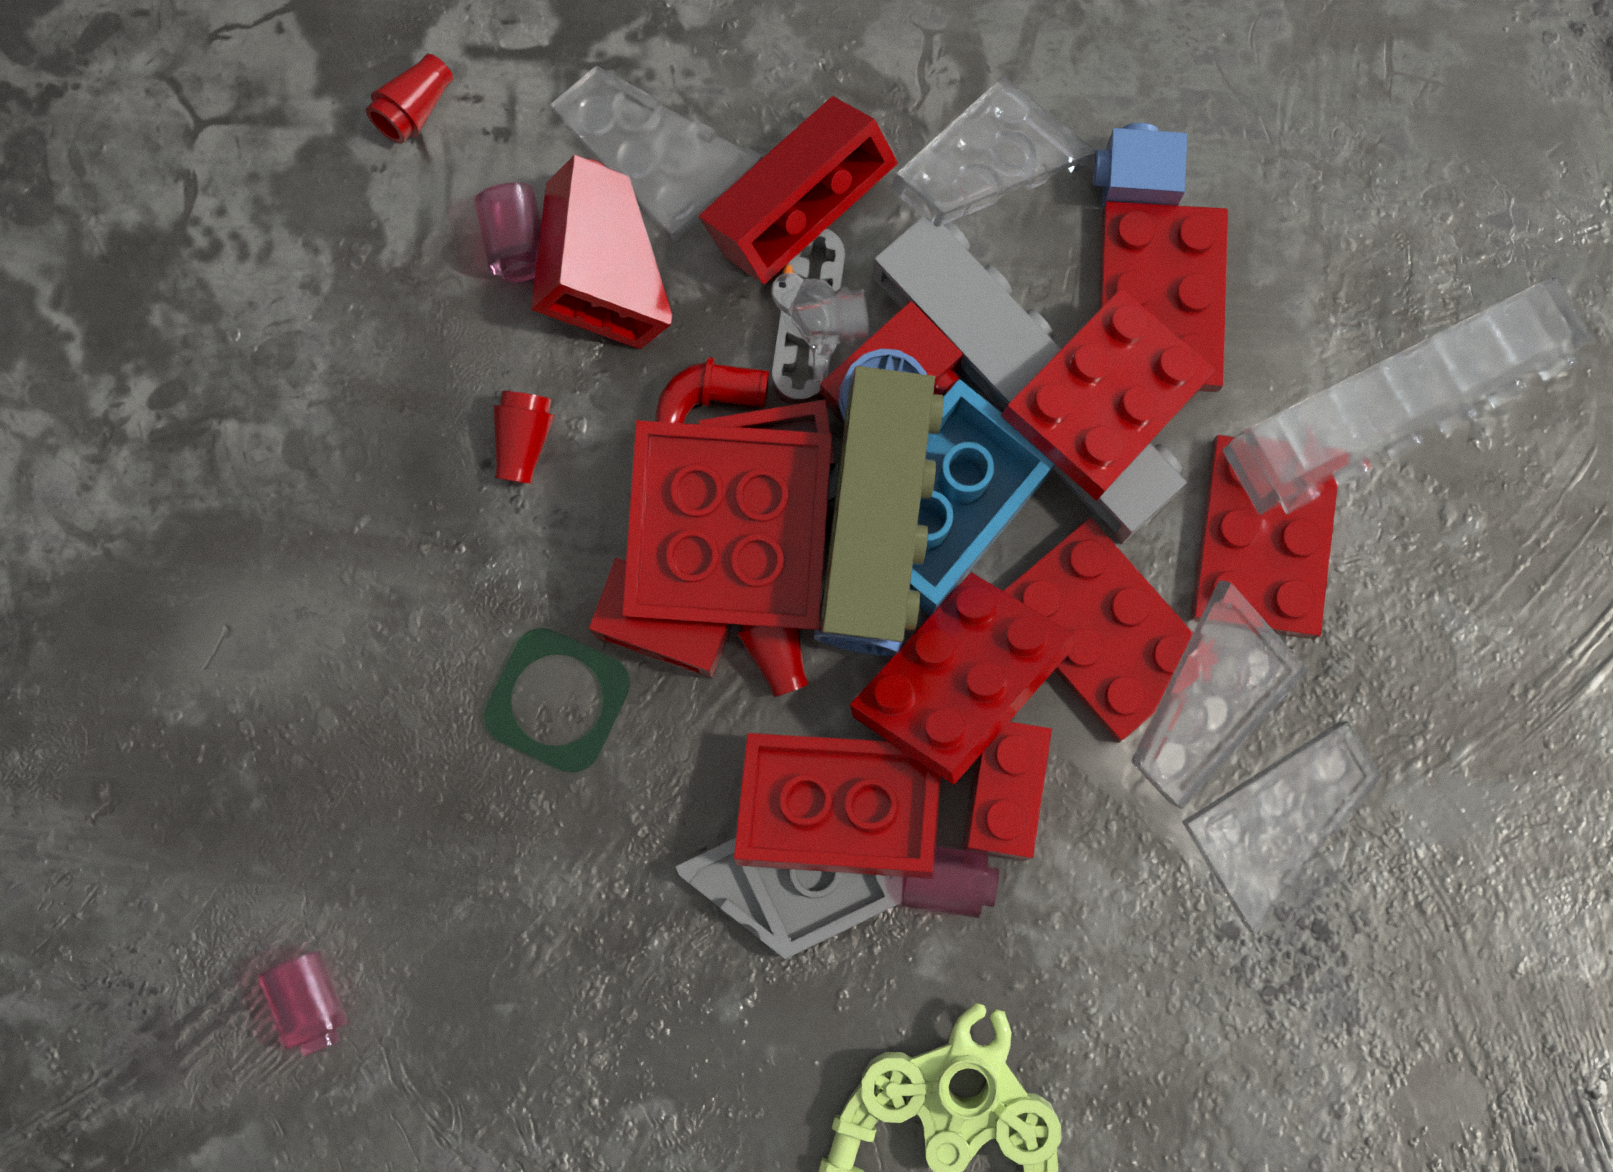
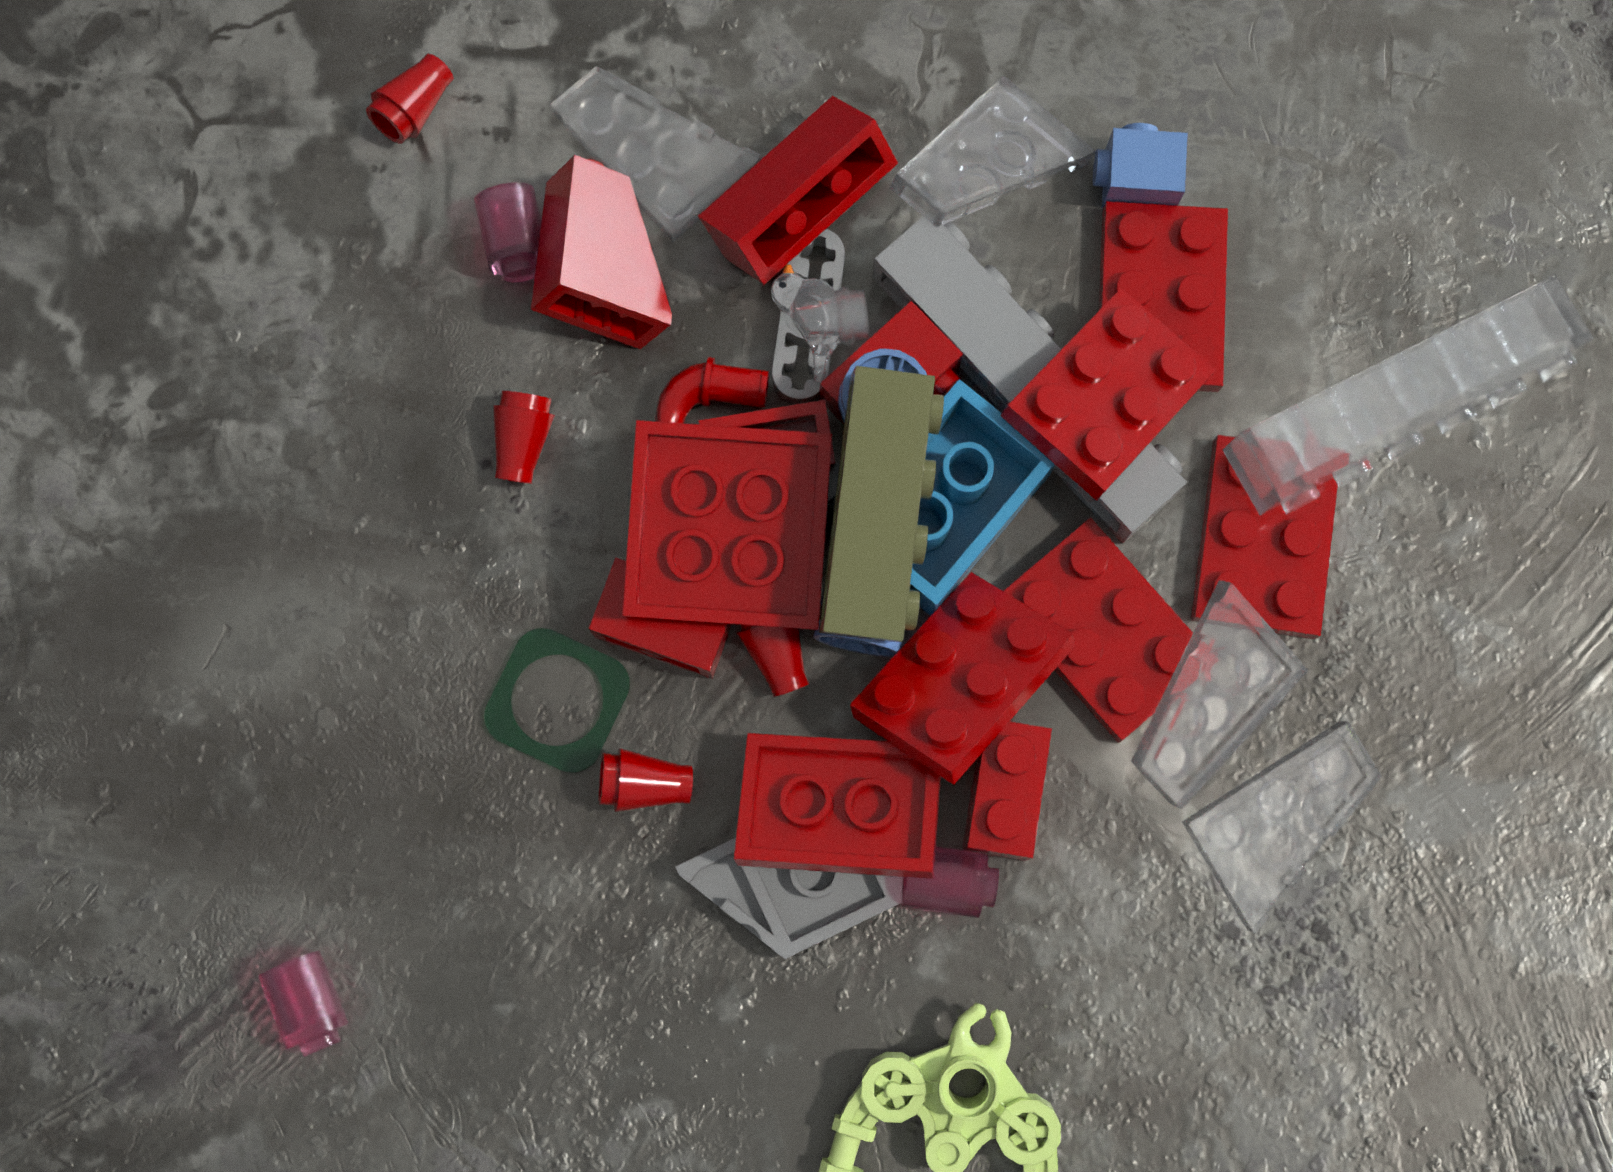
(642, 781): none -> red cone

